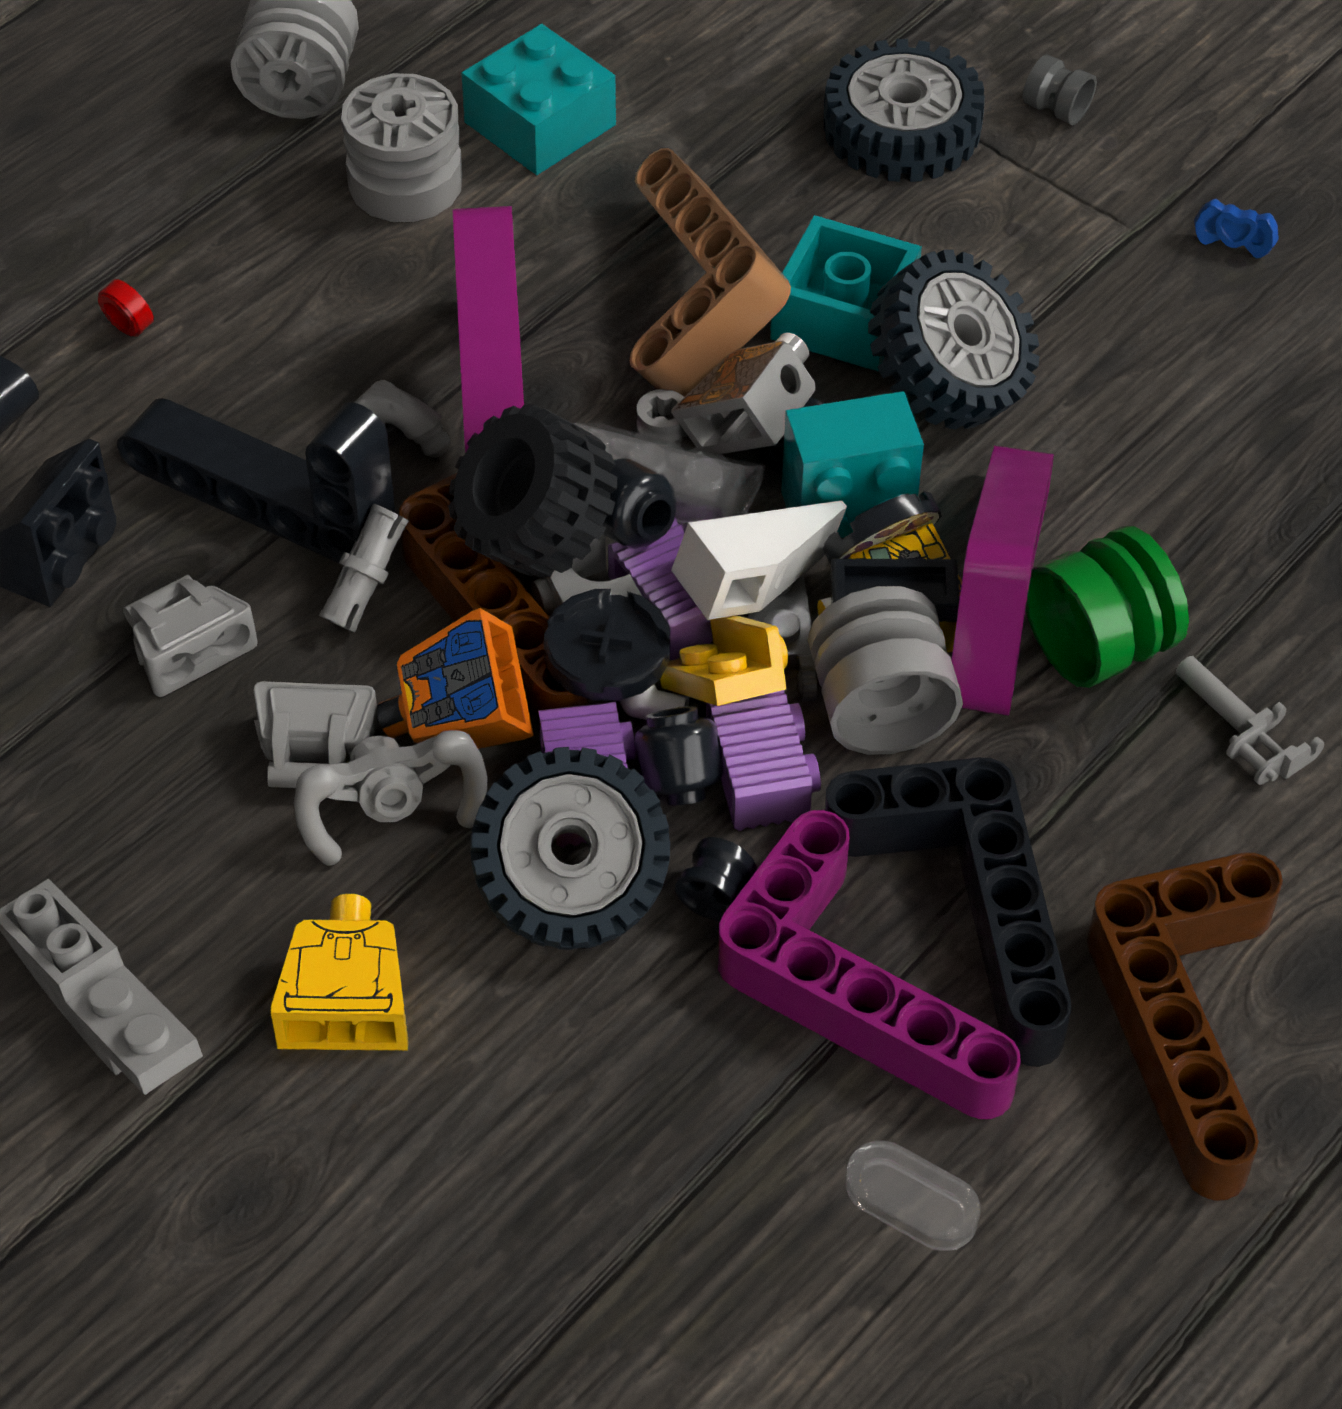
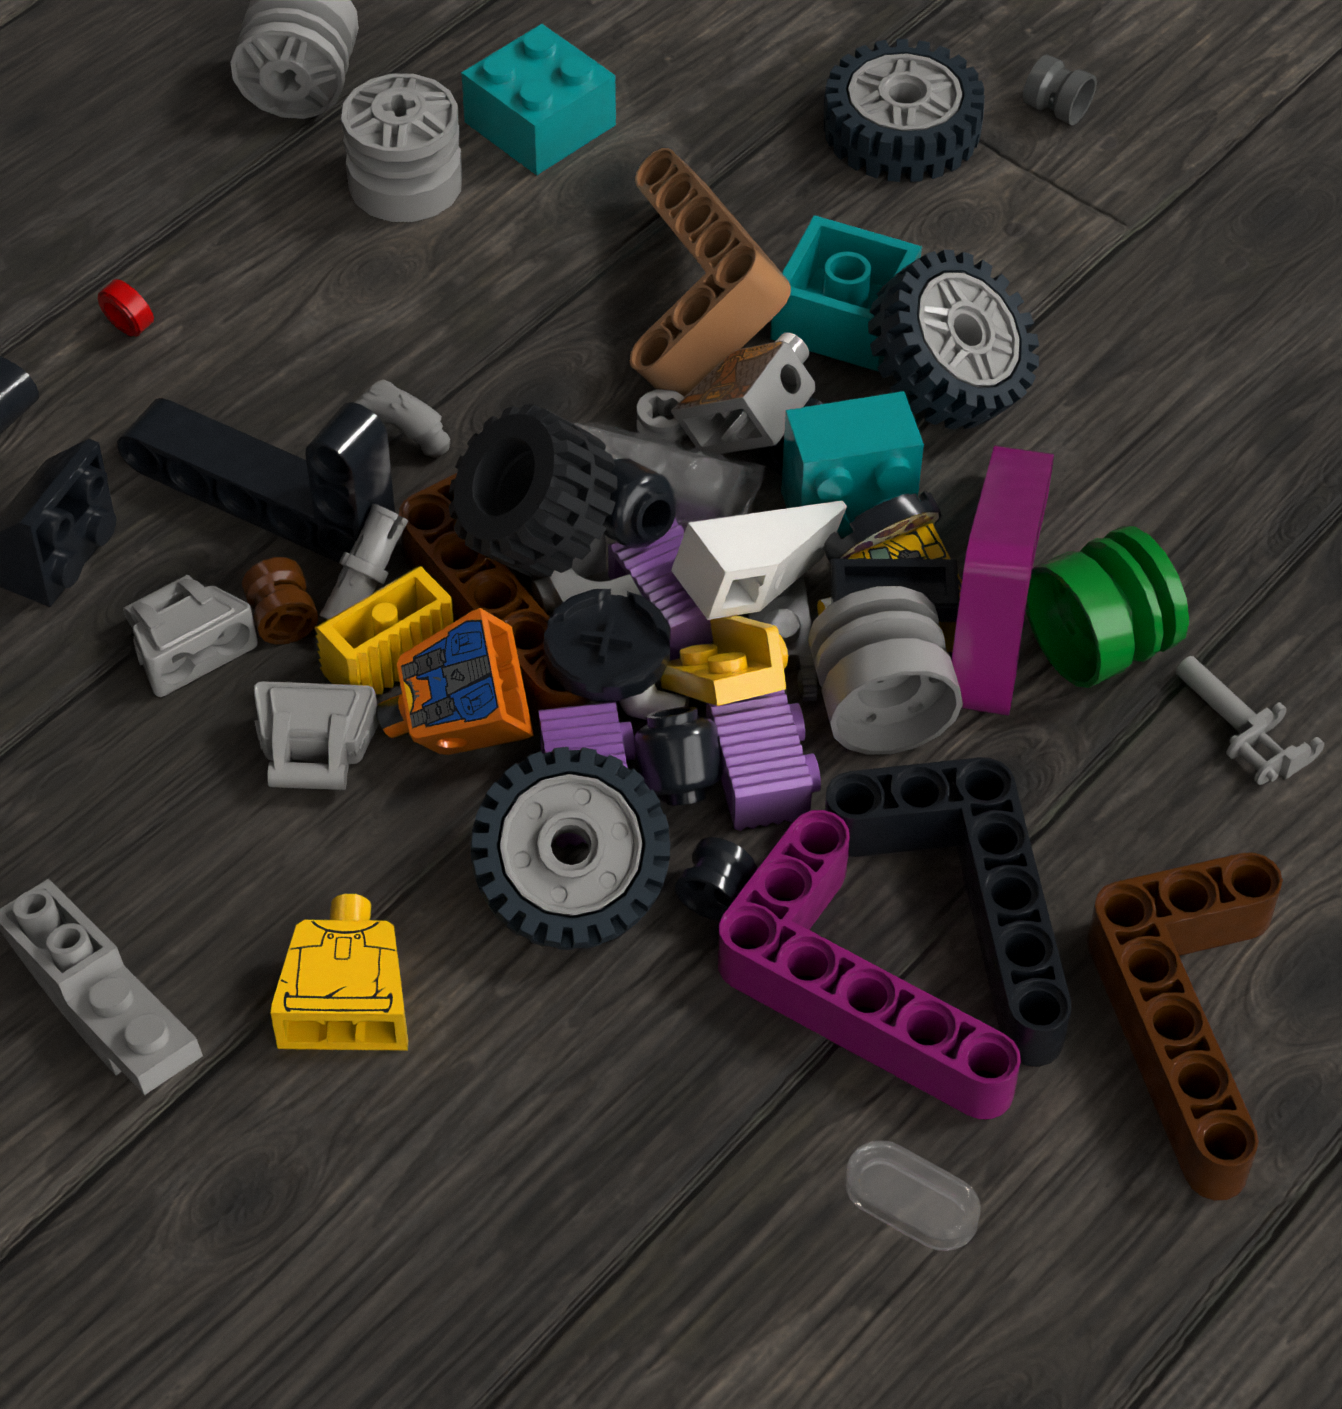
(279, 600): none -> reddish brown wheel
(371, 635): none -> yellow brick
(387, 784): light grey piece -> none
(487, 314): magenta beam -> none
(1236, 227): blue piece -> none

